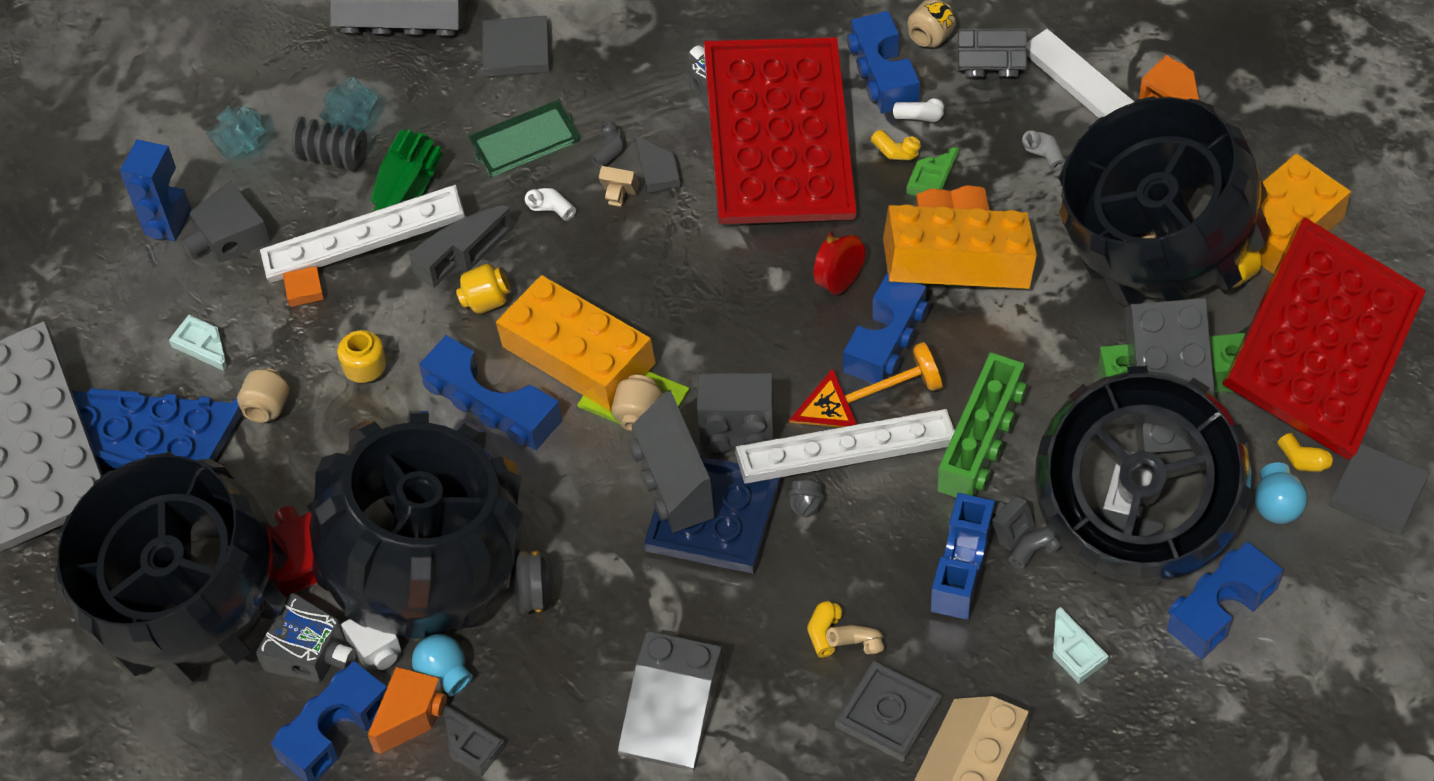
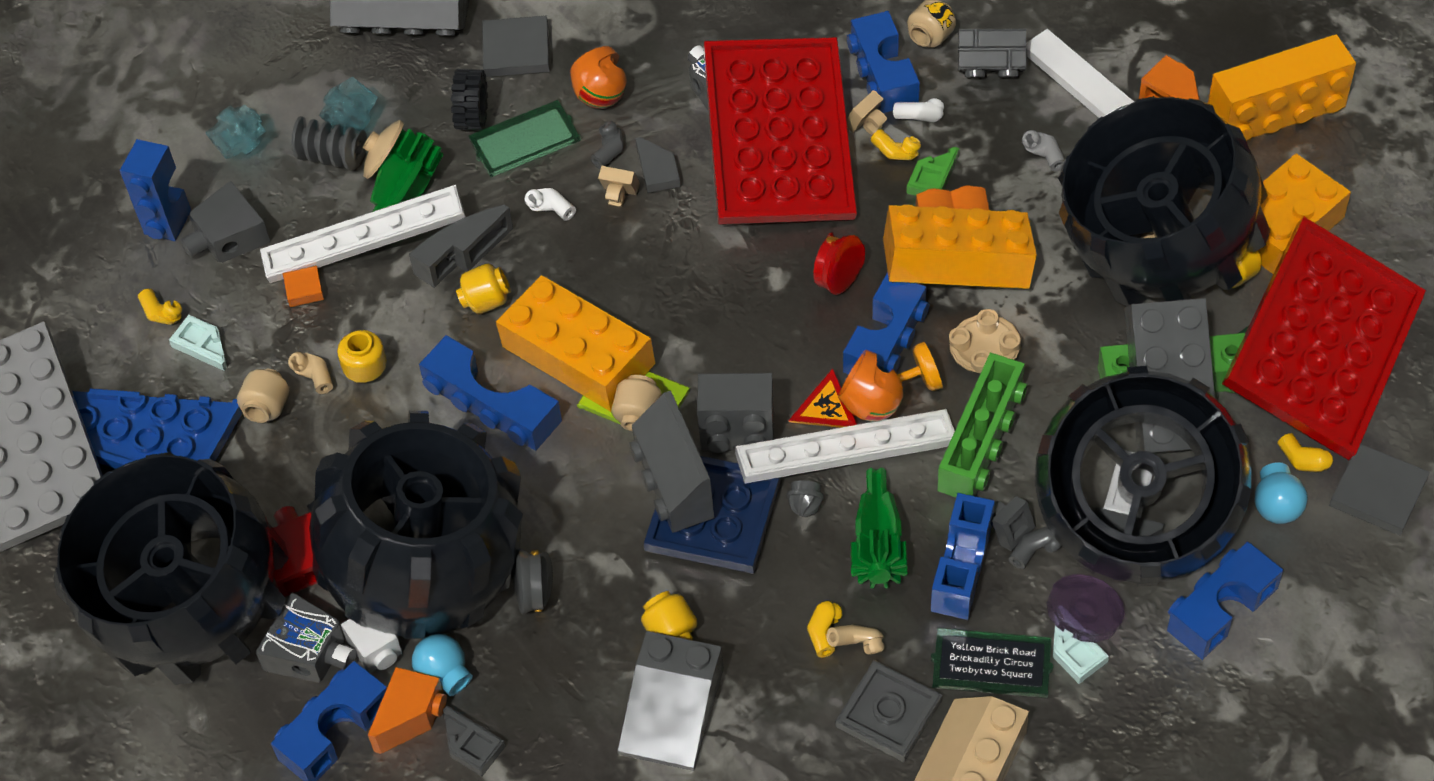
(158, 312): none -> yellow arm
(313, 368): none -> tan arm
(379, 147): none -> tan dish
(469, 99): none -> black tyre
(597, 78): none -> orange helmet
(669, 616): none -> yellow head
(867, 114): none -> tan tile
(871, 392): none -> orange helmet
(878, 547): none -> green piece
(979, 336): none -> tan dish
(992, 663): none -> piece
(1085, 608): none -> clear purple tile
(1284, 87): none -> light orange brick

